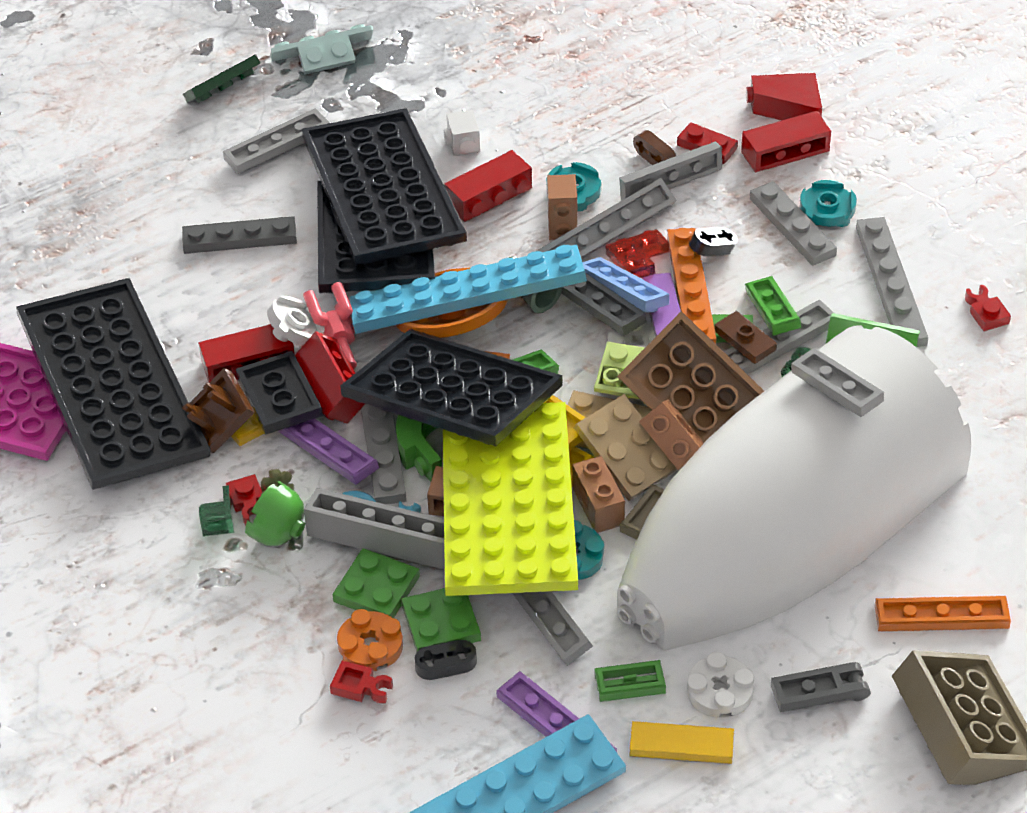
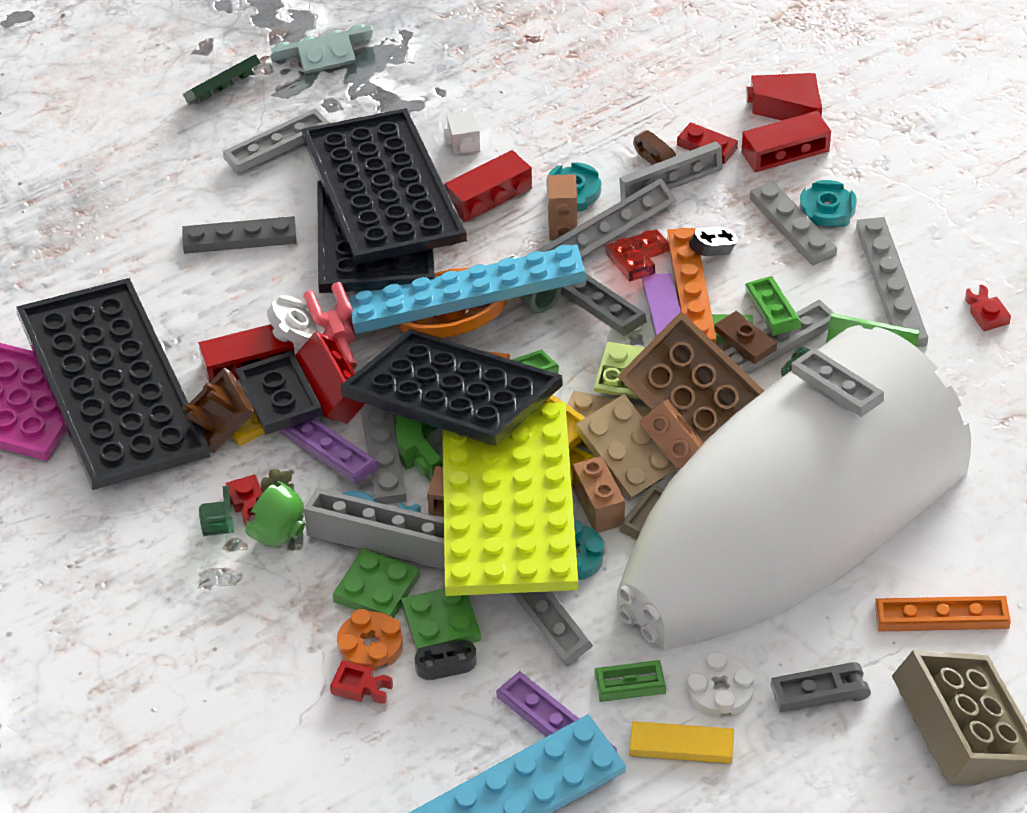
(628, 286): light blue plate -> none

